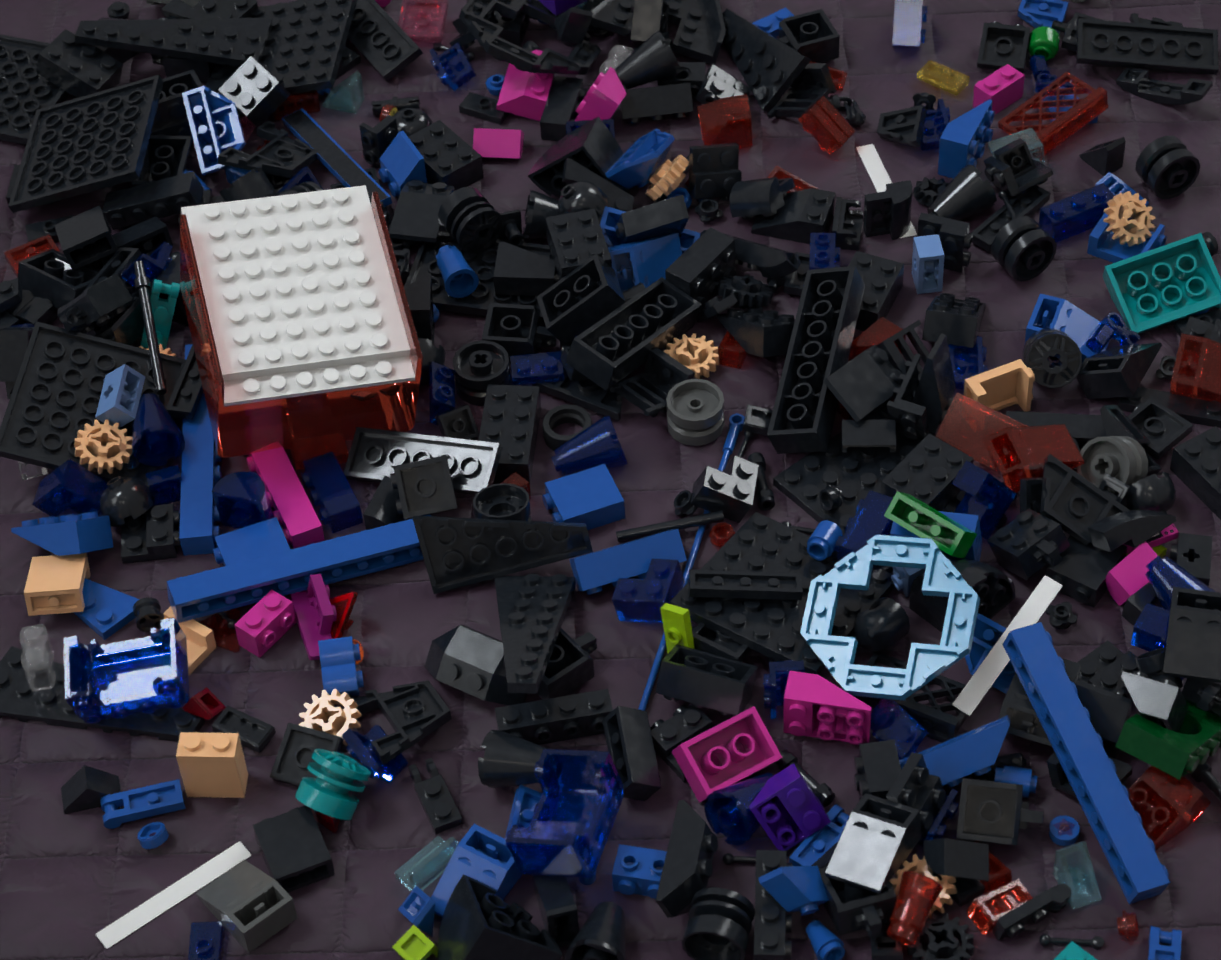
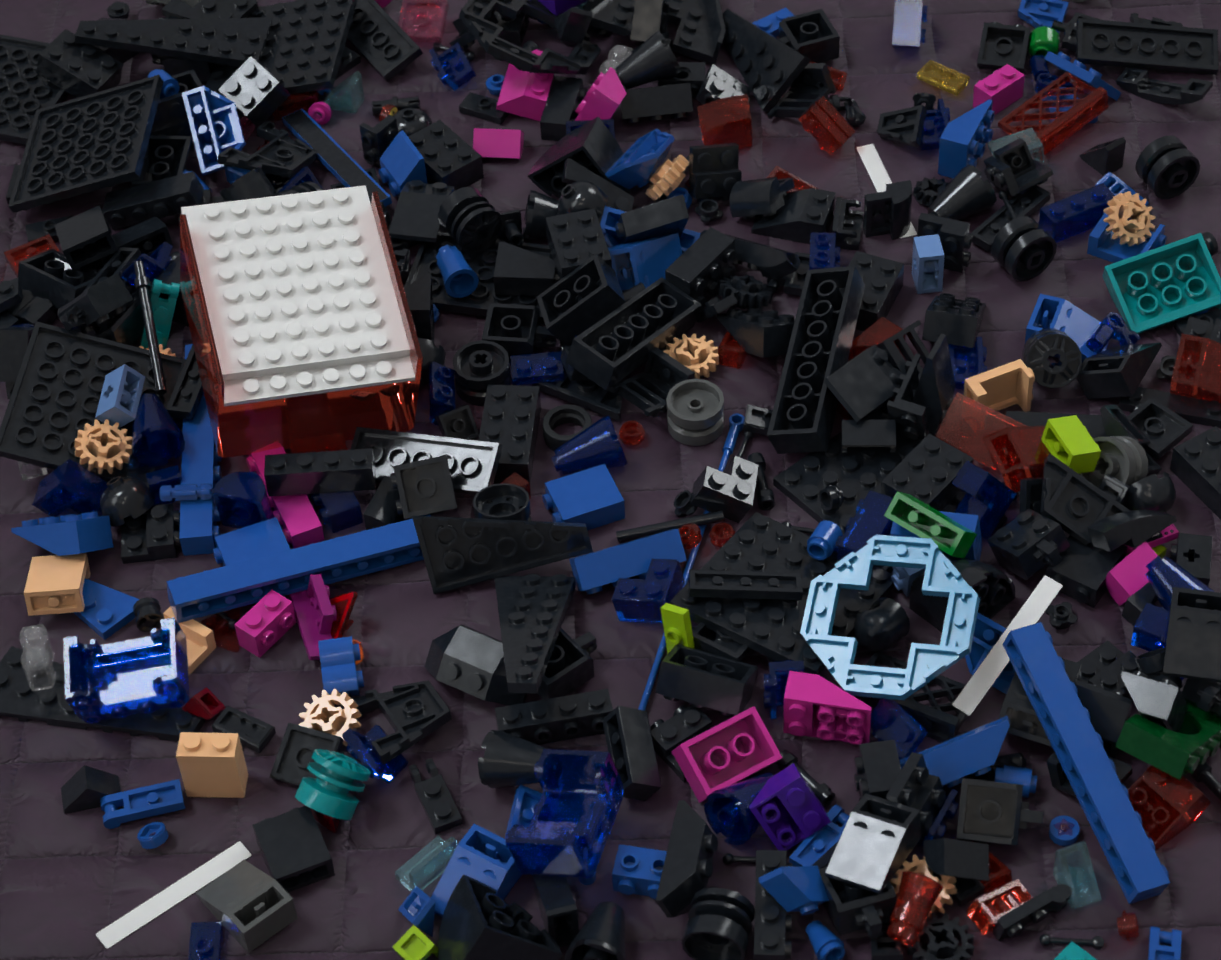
(170, 85): none -> blue brick
(186, 492): none -> blue axle
(320, 472): none -> black brick
(322, 108): none -> dark pink plate
(631, 433): none -> clear red plate
(690, 535): none -> clear red plate
(1071, 443): none -> lime brick
(1077, 69): none -> blue wing

